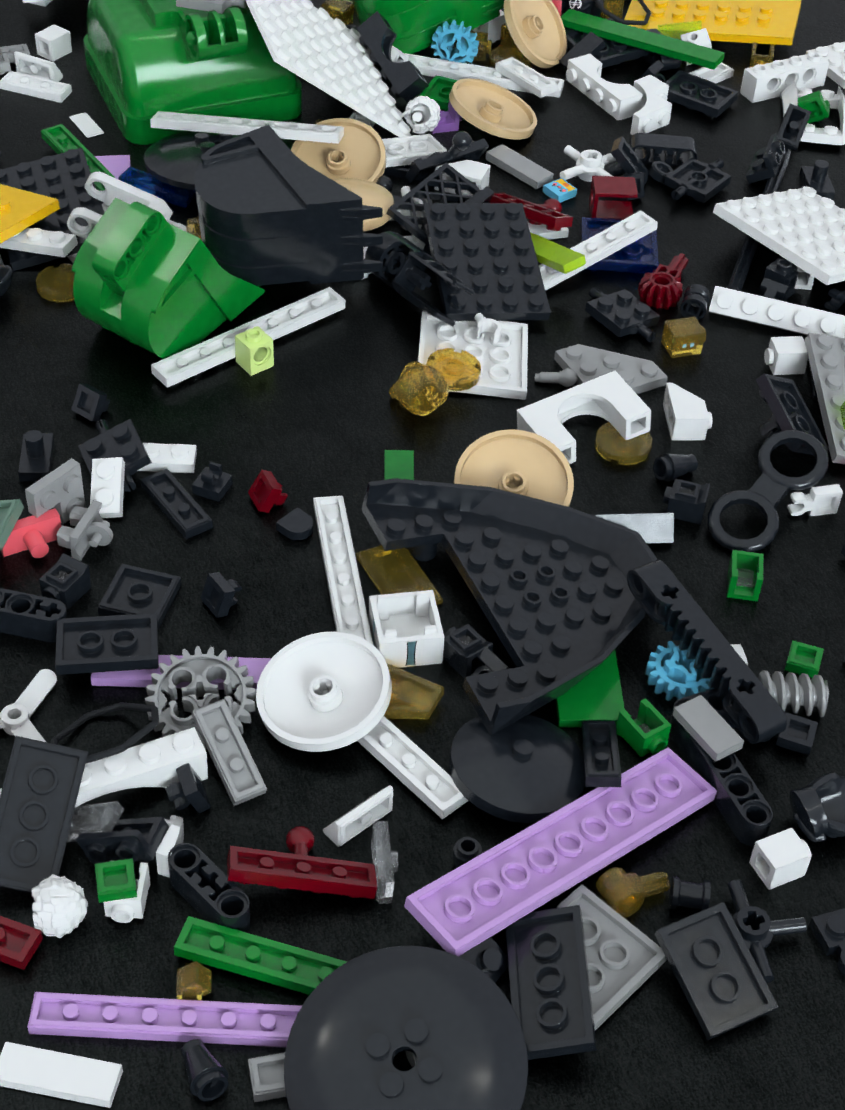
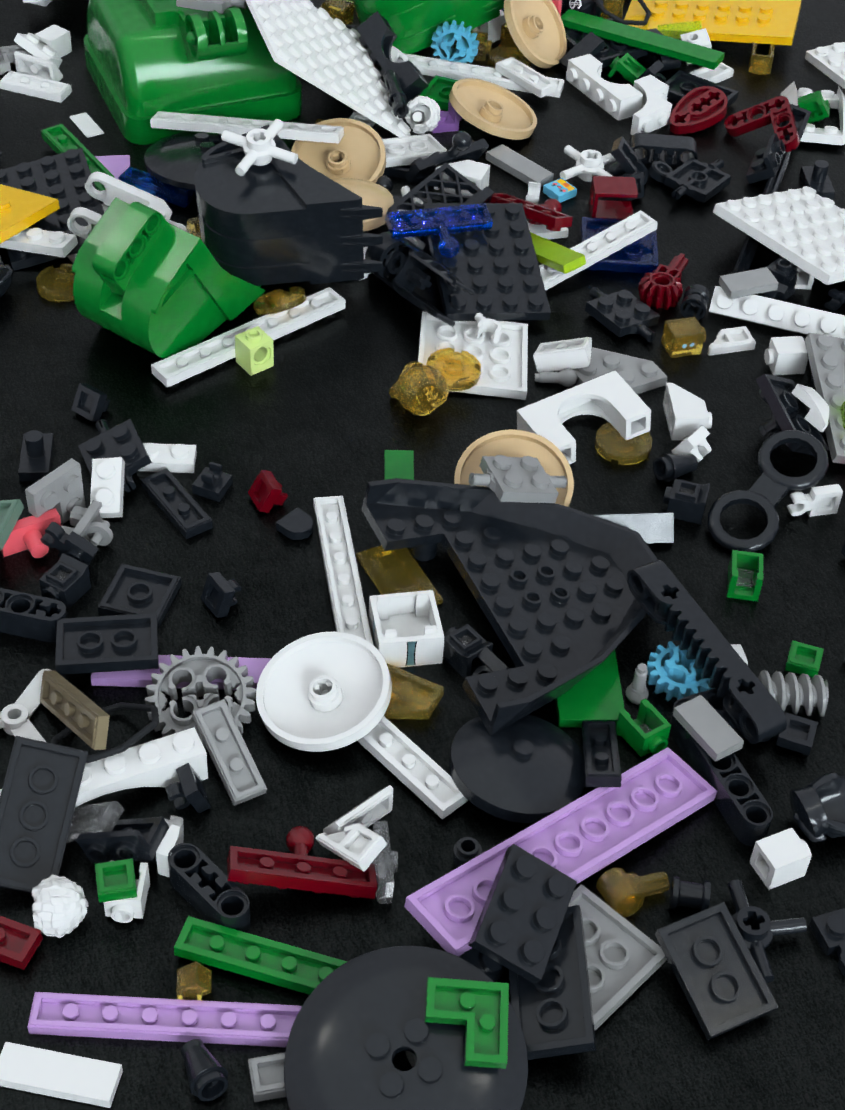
(31, 44): none -> white plate
(71, 545): none -> black plate
(75, 709): none -> dark tan tile
(259, 147): none -> white bar
(279, 300): none -> clear yellow tile
(354, 844): none -> white tile
(396, 98): none -> black pin
(439, 221): none -> clear blue plate
(482, 1010): none -> green plate
(518, 479): none -> light grey plate
(523, 914): none -> black plate
(533, 192): none -> white piece
(563, 354): none -> white slope
(628, 67): none -> green bracket
(637, 689): none -> light grey piece
(686, 115): none -> dark red piece
(694, 444): none -> white tile
(731, 341): none -> white tile
(748, 283): none -> light grey tile
(770, 79): white brick -> none
(775, 117): none -> dark red beam
(819, 409): none -> white slope

